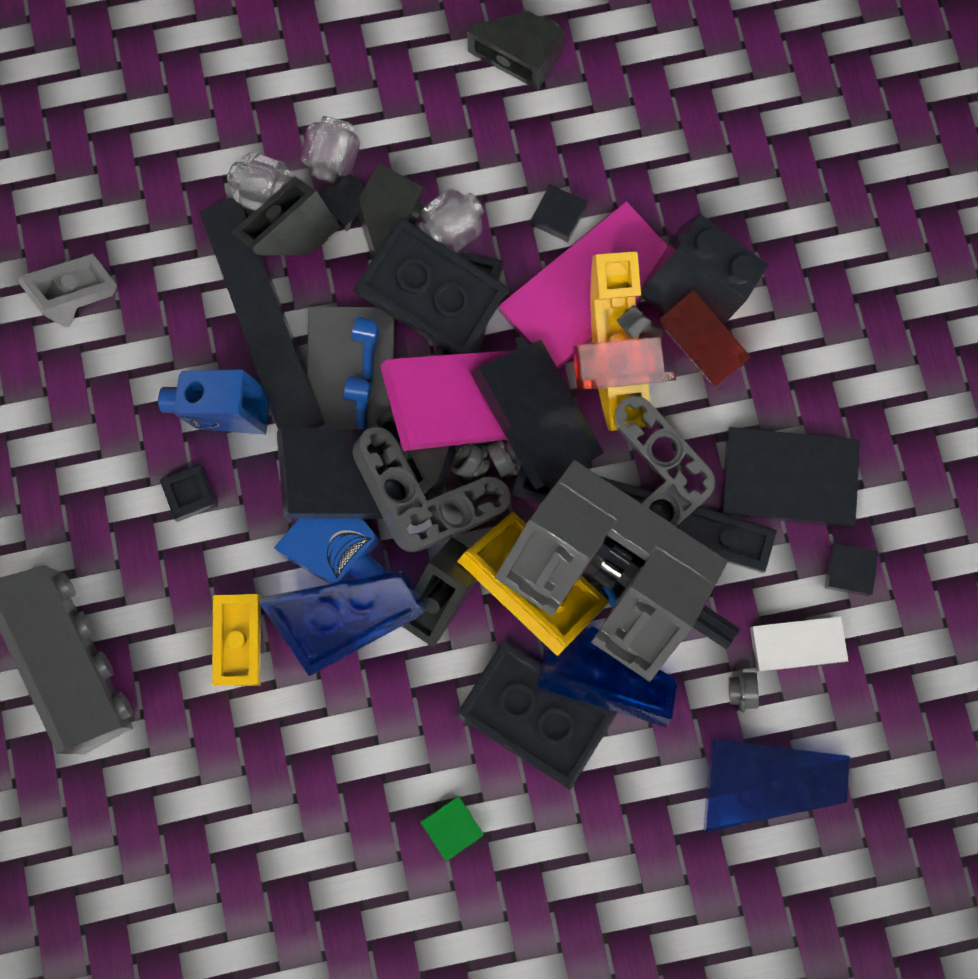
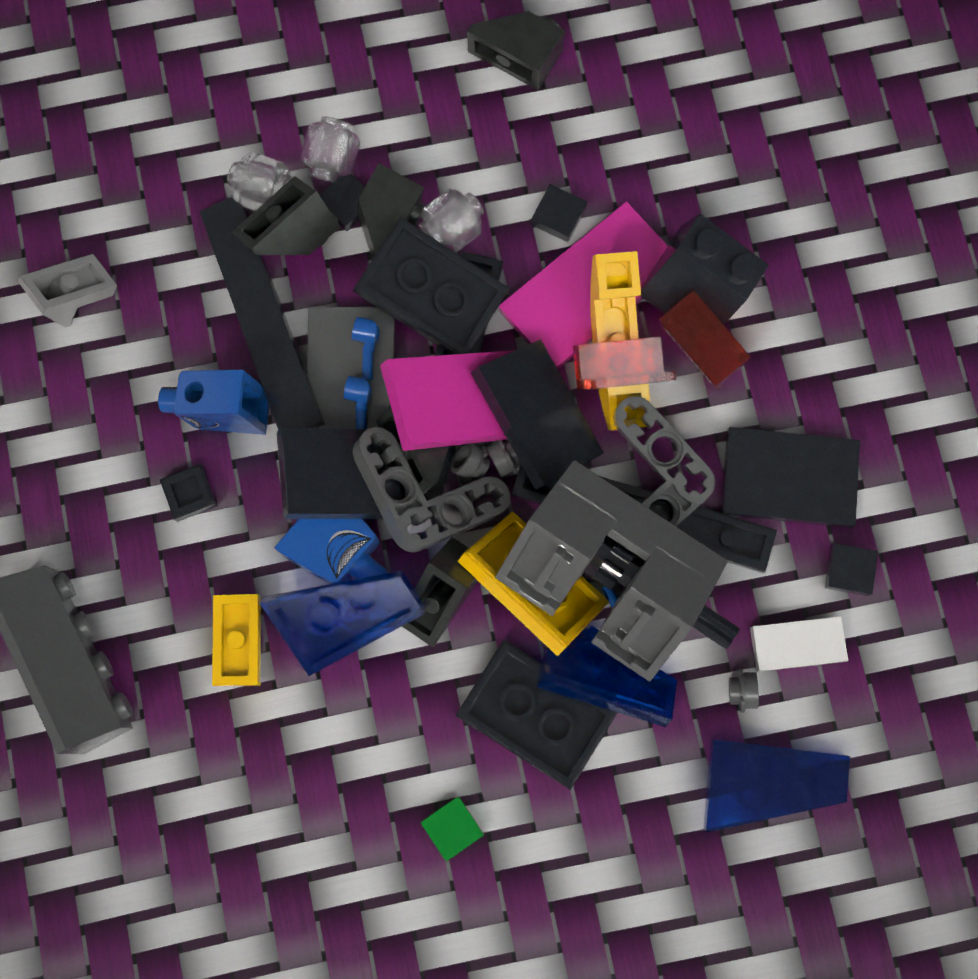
(634, 323): dark grey hand -> none

